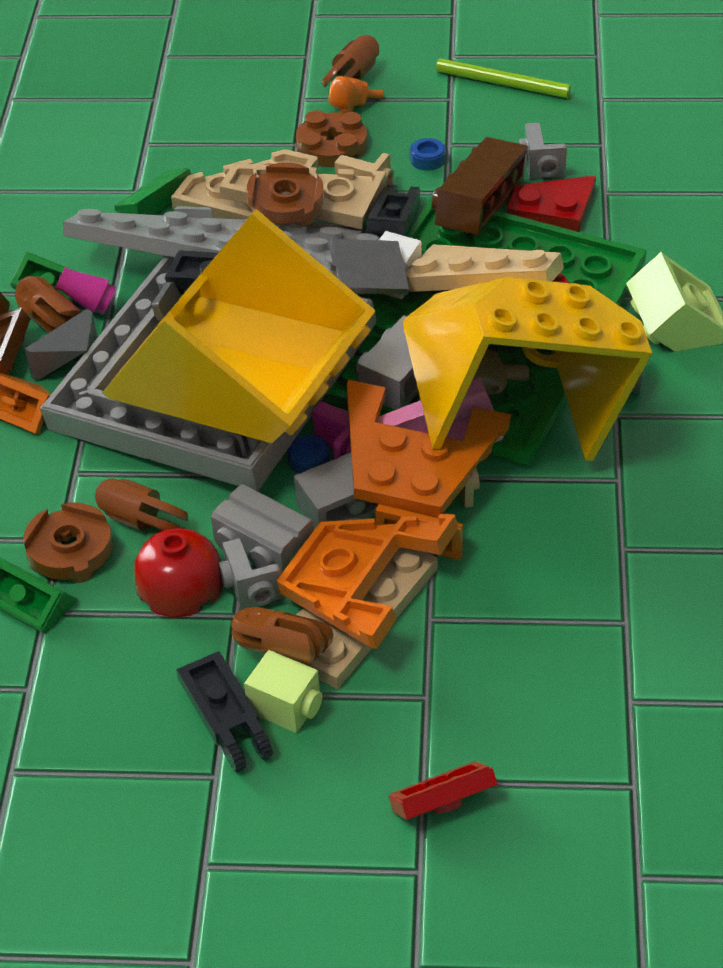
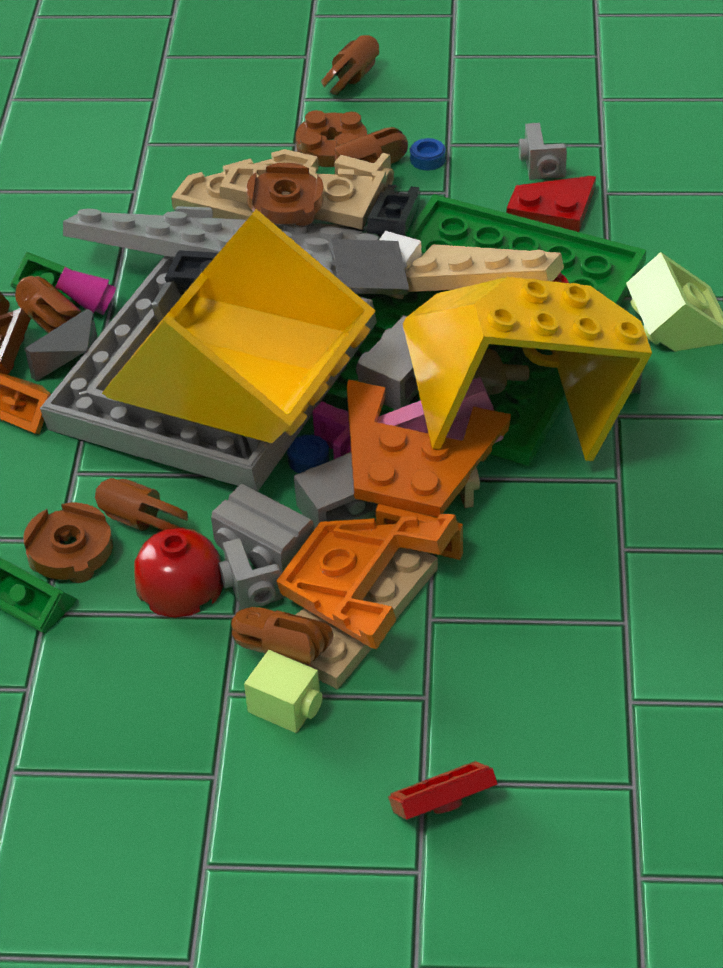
(154, 195): green slope -> none
(223, 707): black hinge -> none
(350, 92): orange piece -> none
(372, 145): none -> dark orange arm
(480, 185): reddish brown brick -> none
(503, 78): lime bar -> none

